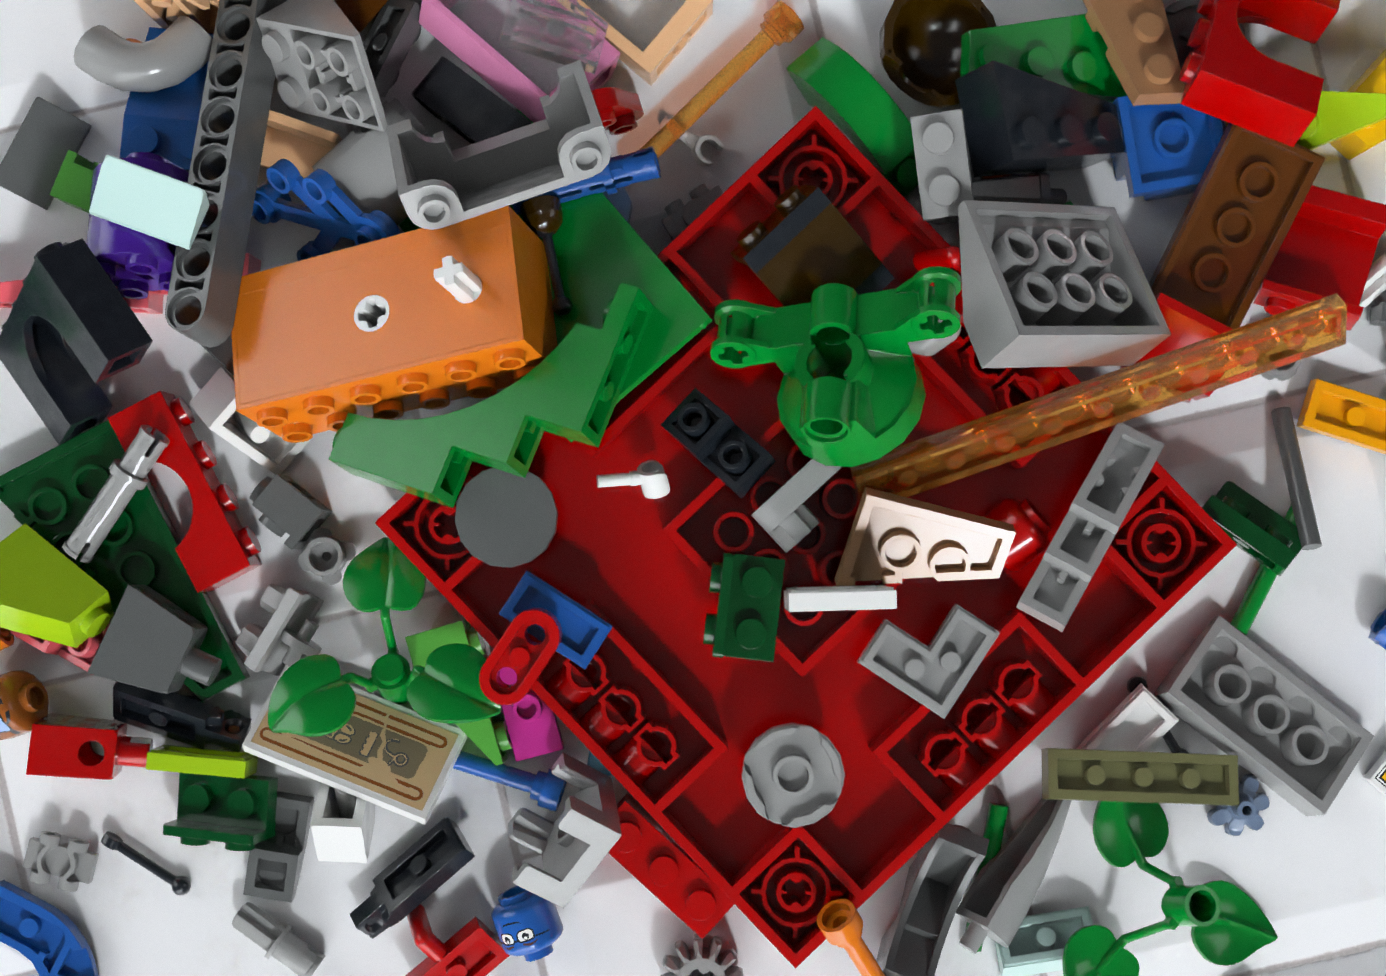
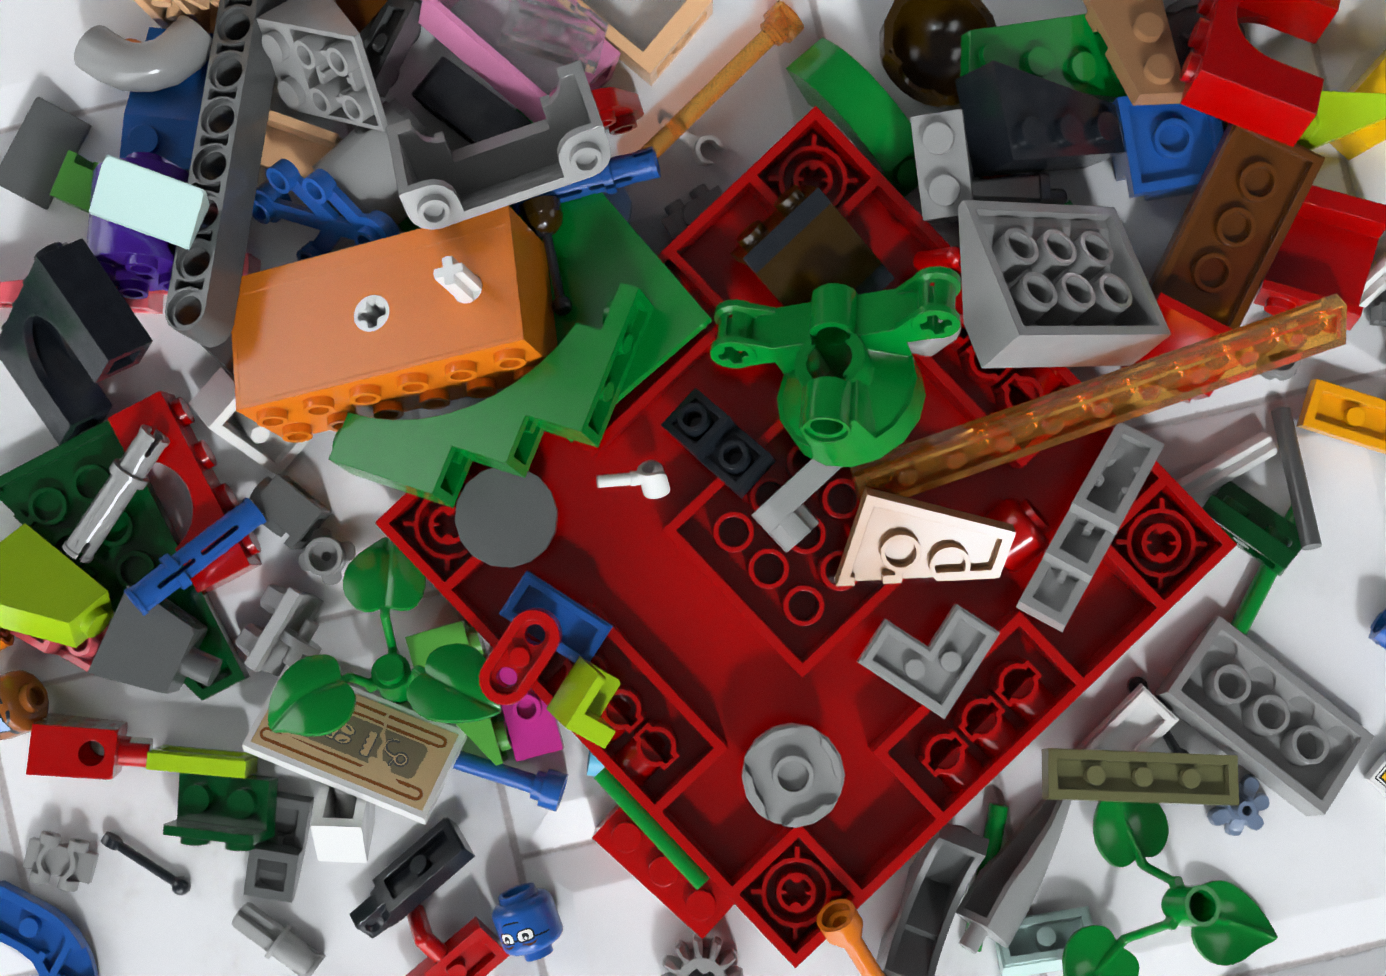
(147, 592): none -> blue pin
(179, 717): black hinge -> none
(577, 838): light grey panel -> none
(583, 700): none -> lime panel
(652, 829): none -> green bar
(746, 606): dark green bracket -> none
(840, 598): white tile -> none
(1228, 465): none -> white axle

